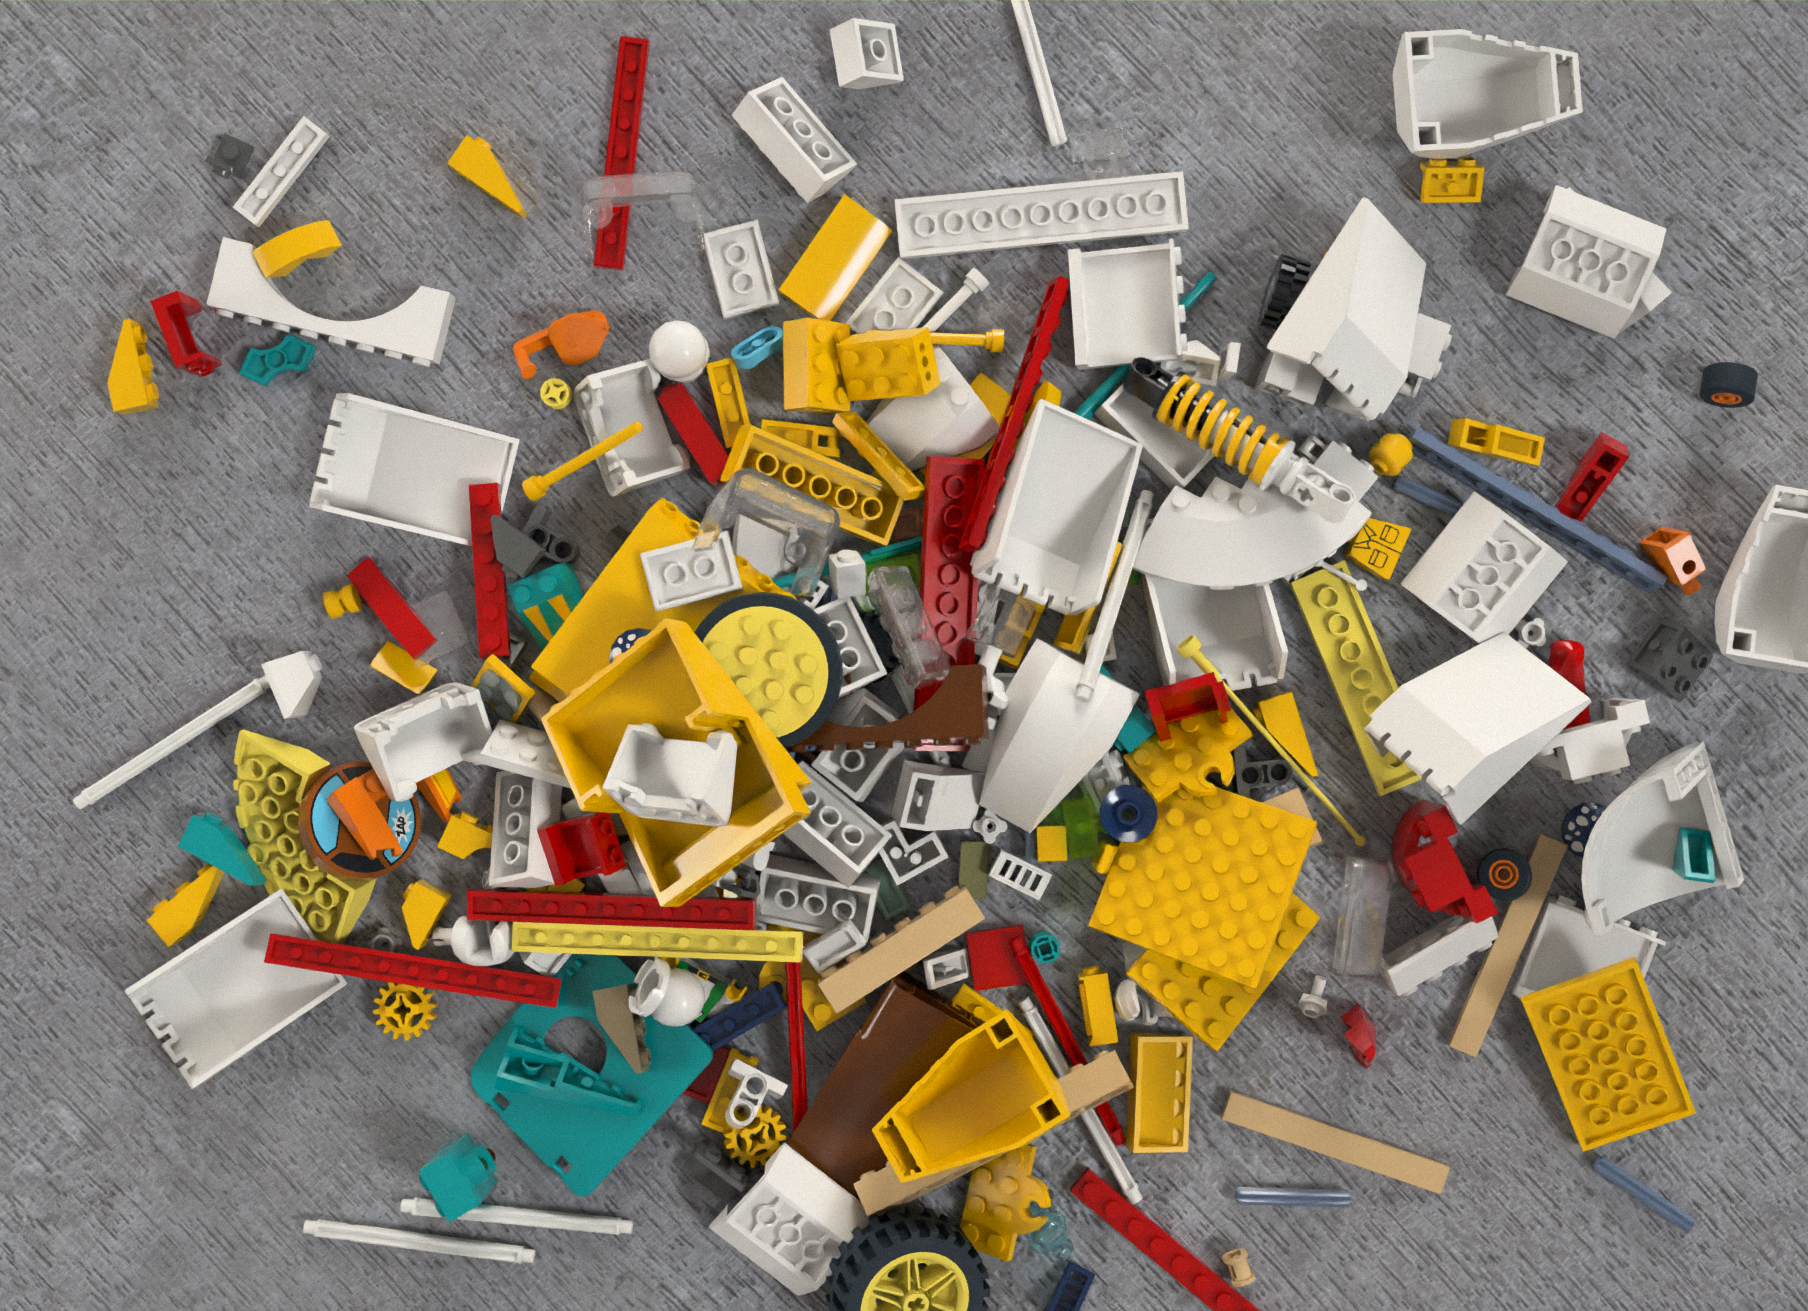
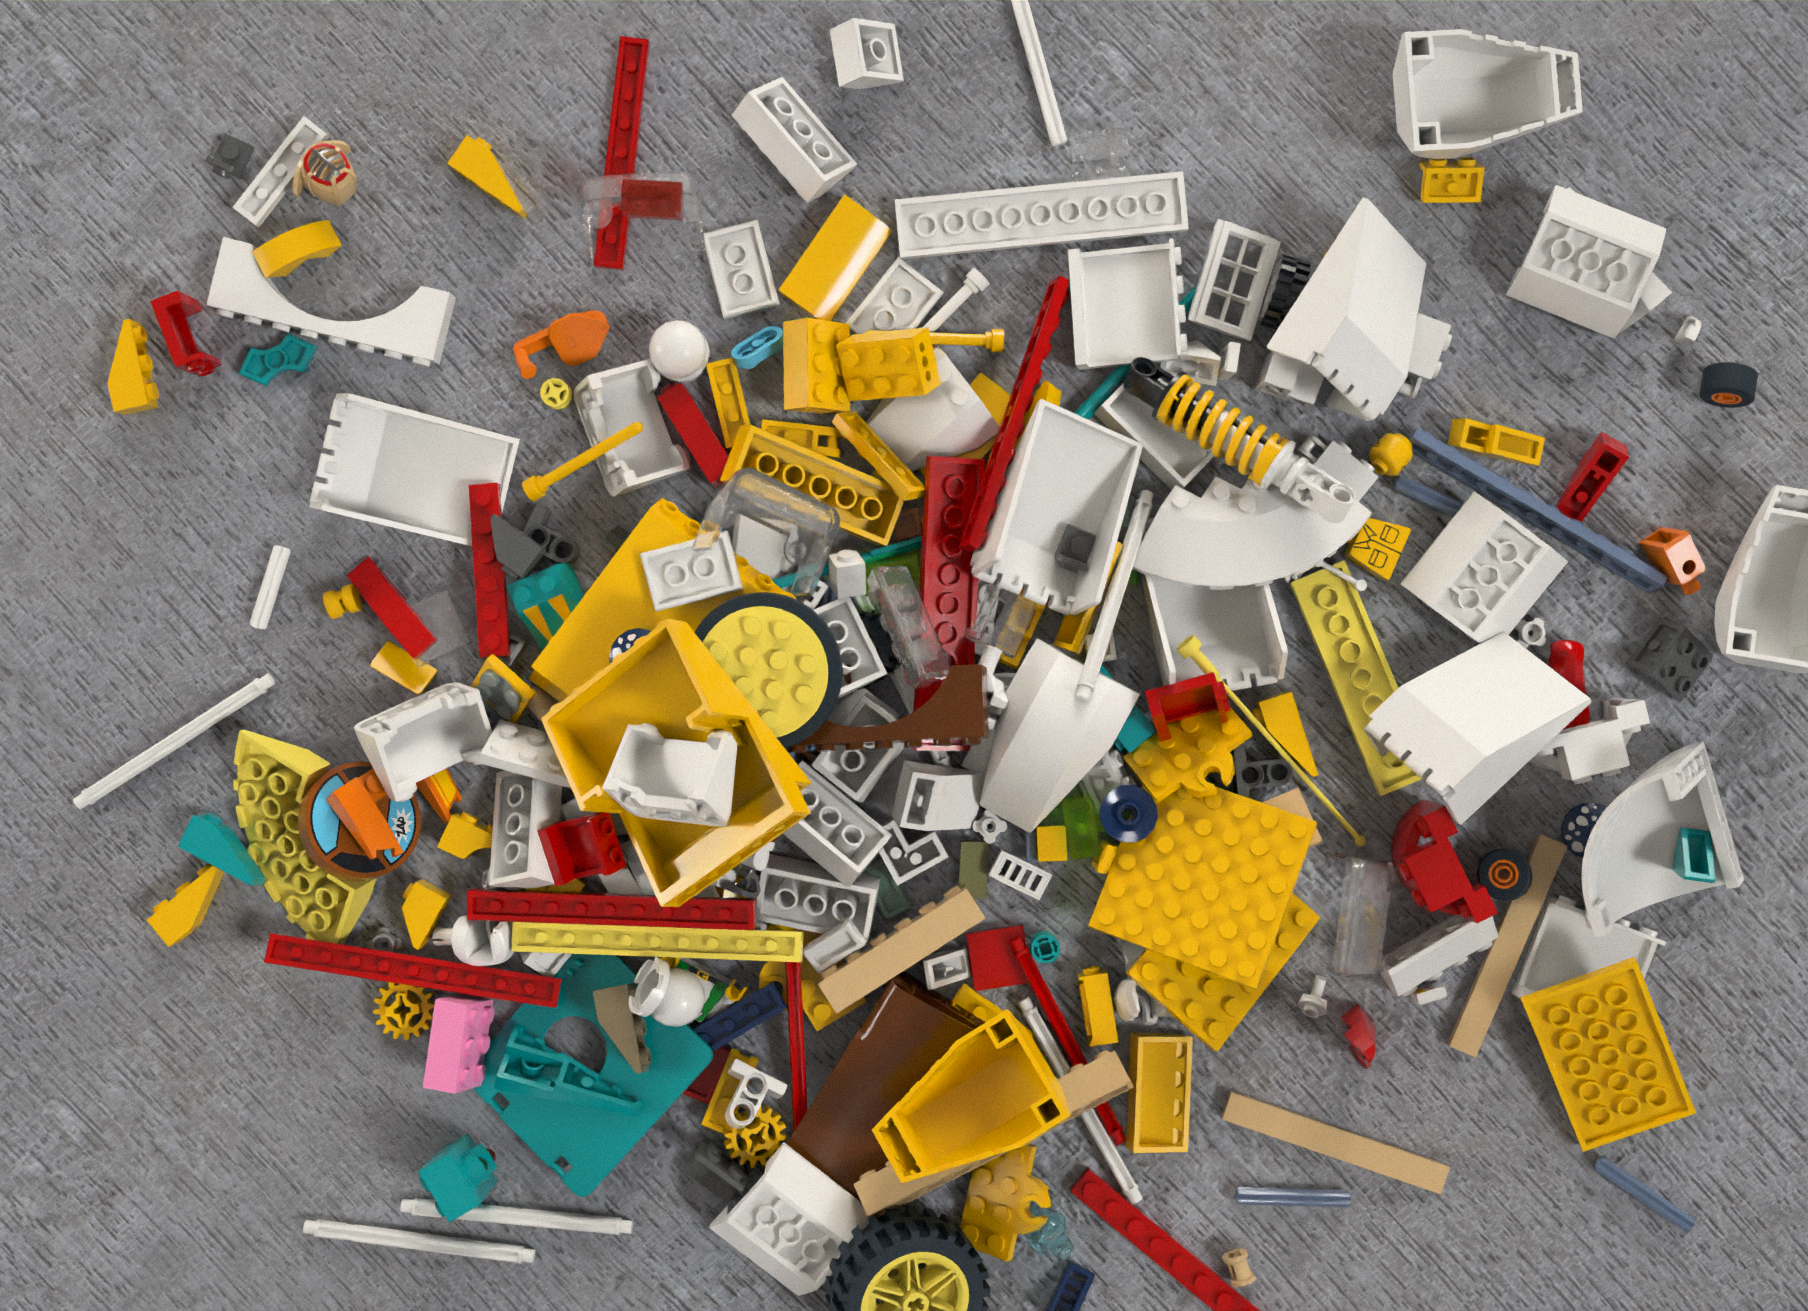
(224, 998): white windscreen -> none
(270, 587): none -> white axle
(294, 682): white slope -> none
(332, 179): none -> tan piece
(458, 1043): none -> bright pink brick
(652, 199): none -> clear red panel
(1075, 548): none -> dark grey bracket
(1233, 280): none -> white piece
(1429, 993): none -> white tile
(1688, 331): none -> white tile

